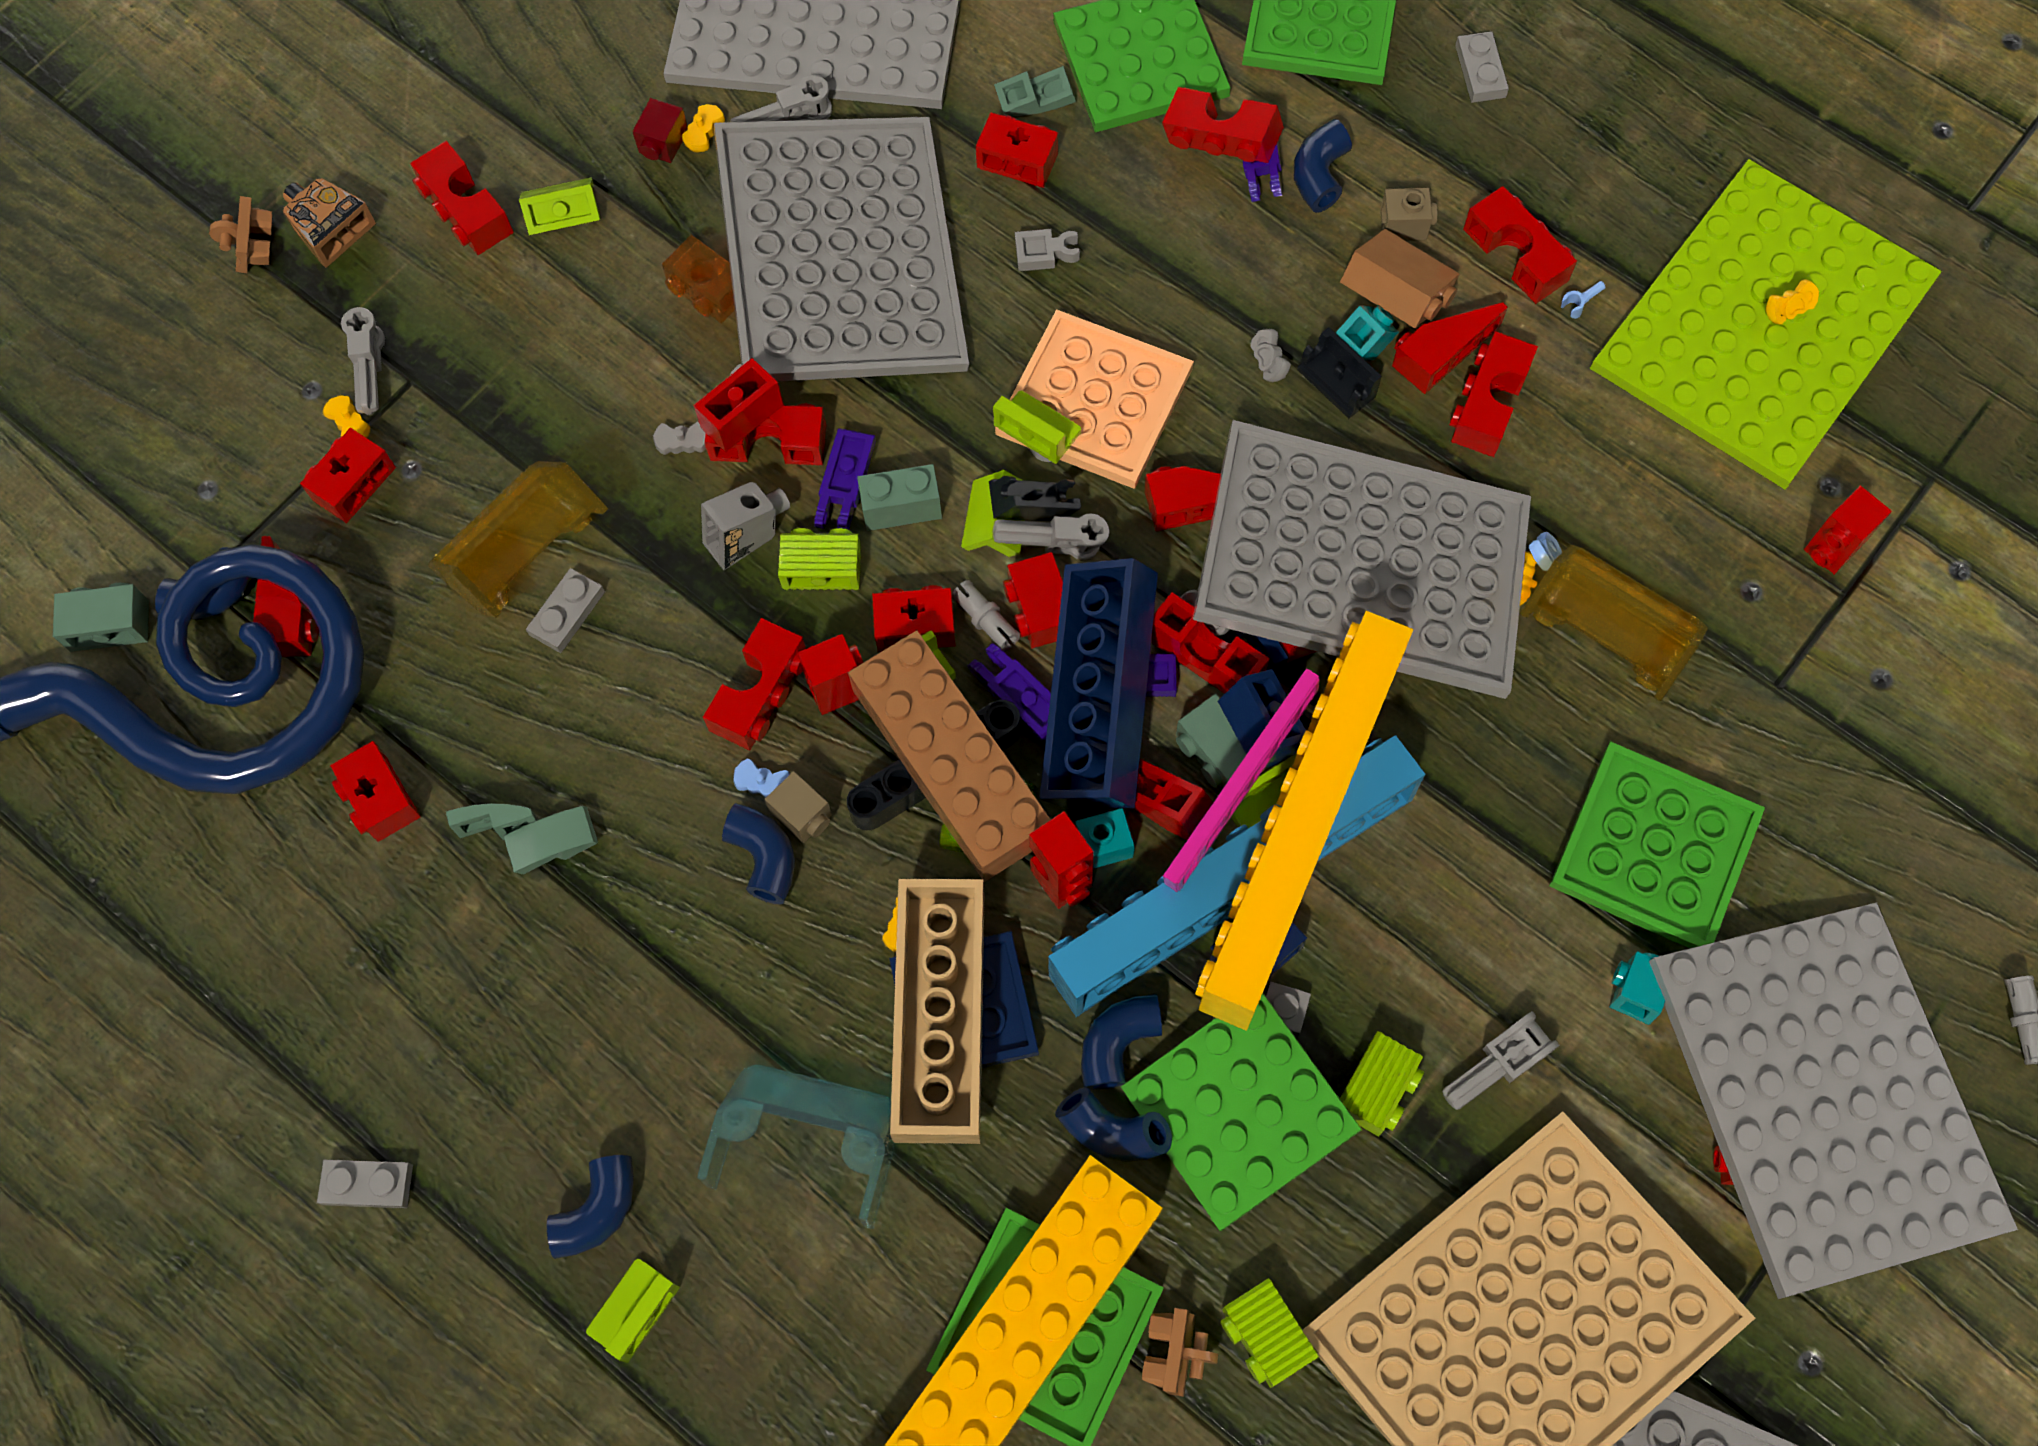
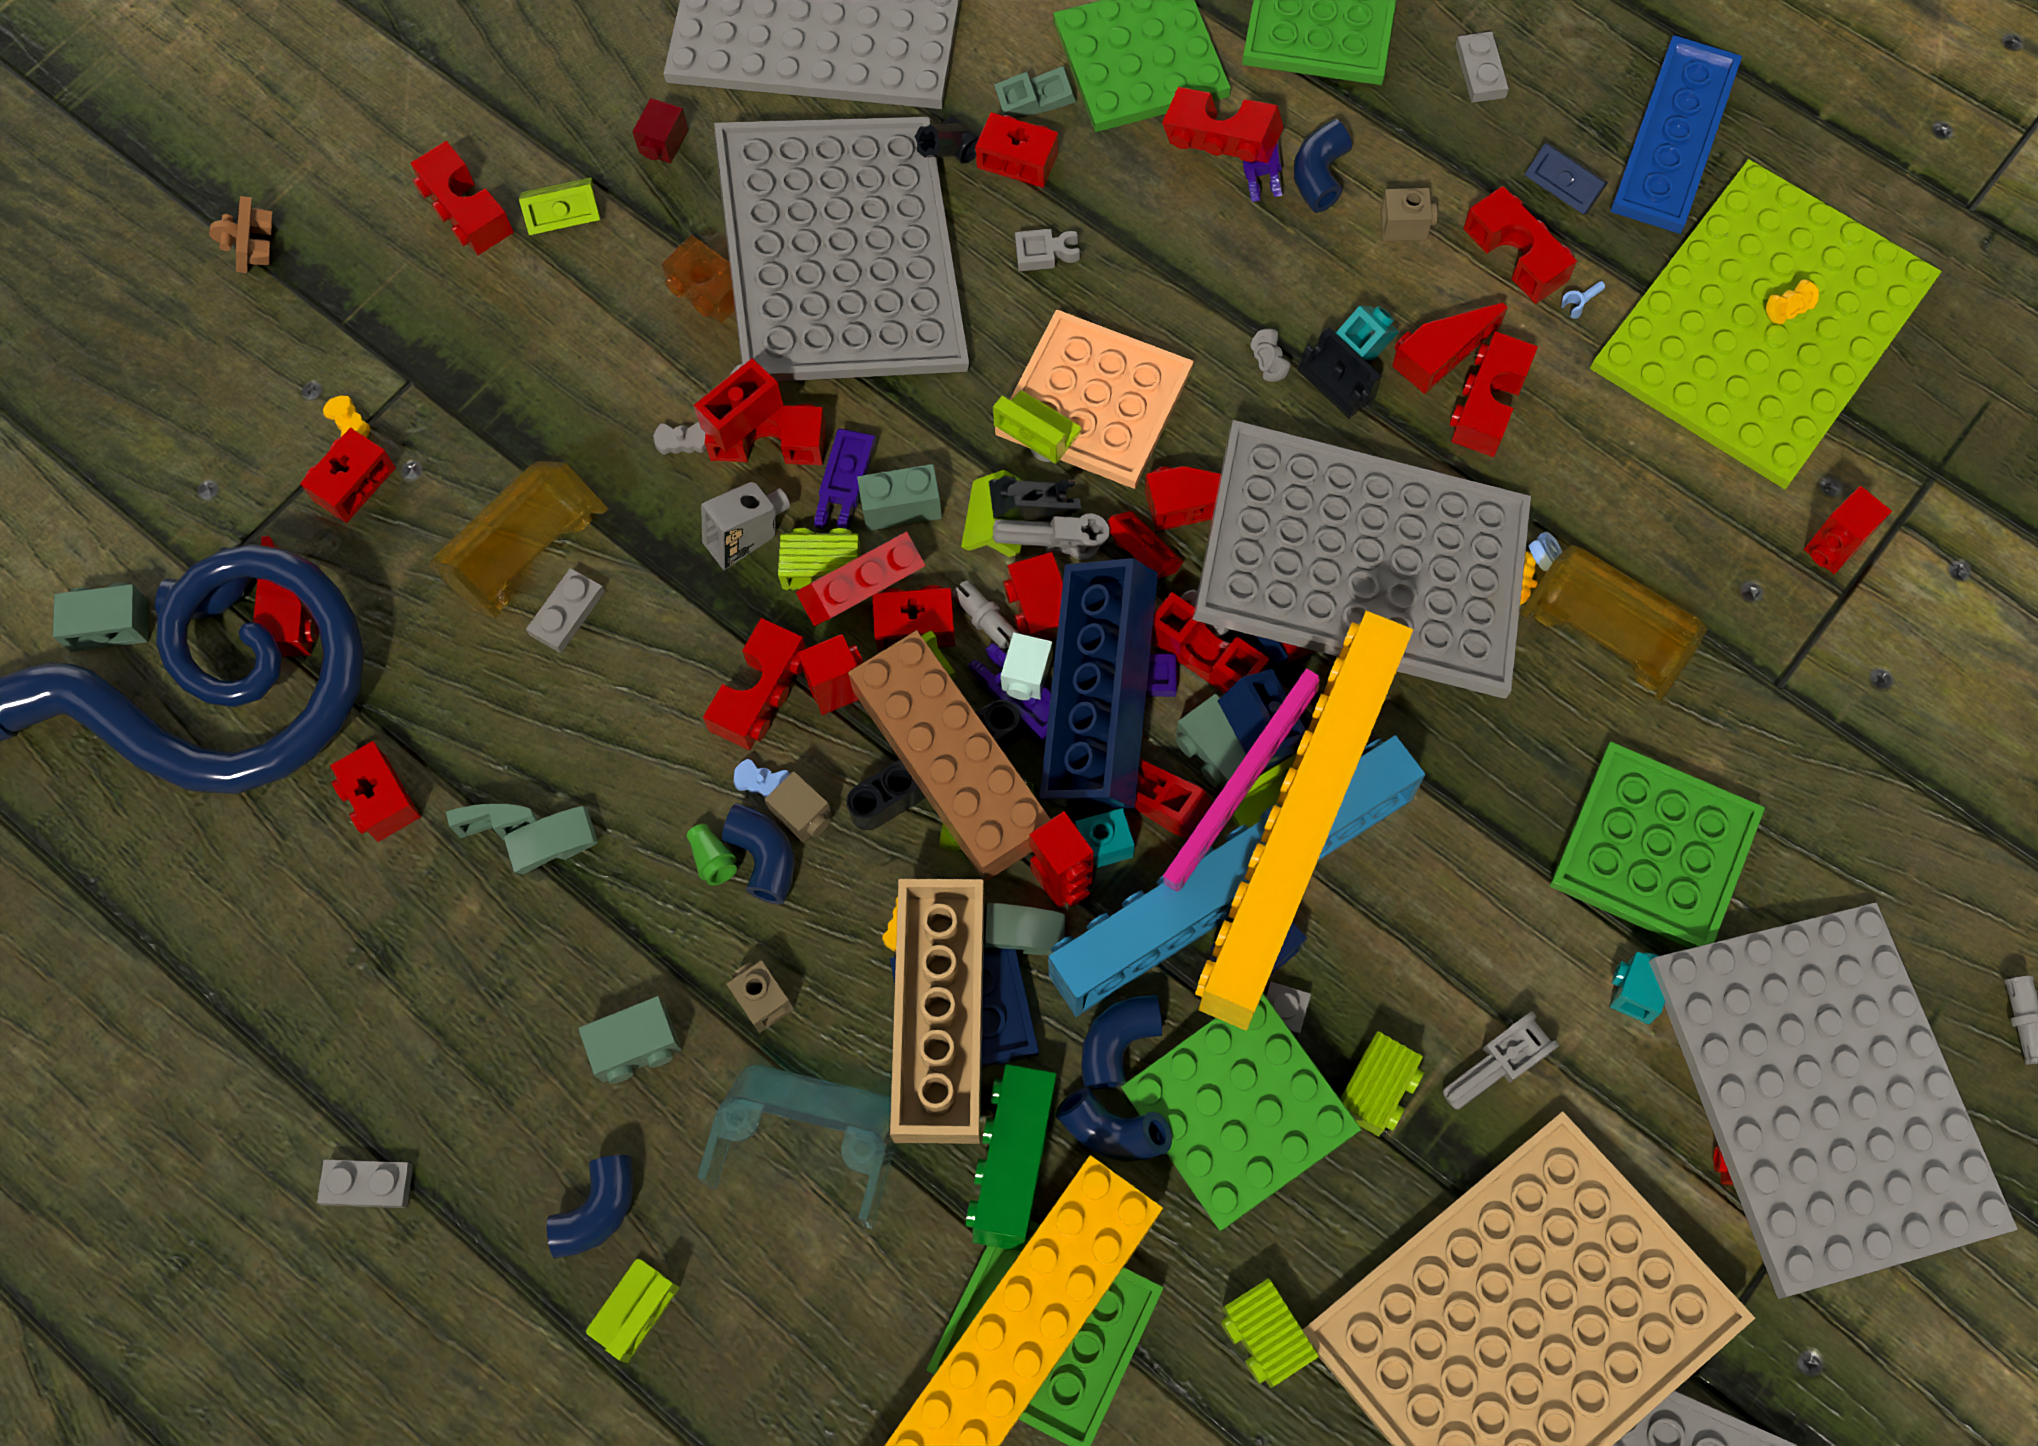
(326, 218): medium nougat torso -> none
(364, 351): light grey connector -> none
(630, 1041): none -> sand green brick
(702, 128): yellow piece -> none
(711, 856): none -> bright green cone
(759, 995): none -> dark tan brick
(794, 103): light grey connector -> none
(860, 579): none -> red arch
(947, 140): none -> black piece
(1013, 1158): none -> green brick
(1022, 928): none -> sand green slope
(1026, 667): none -> light aqua brick
(1137, 539): none -> red plate
(1178, 1331): medium nougat hips -> none
(1400, 278): medium nougat brick -> none
(1566, 178): none -> dark blue plate
(1676, 134): none -> blue plate

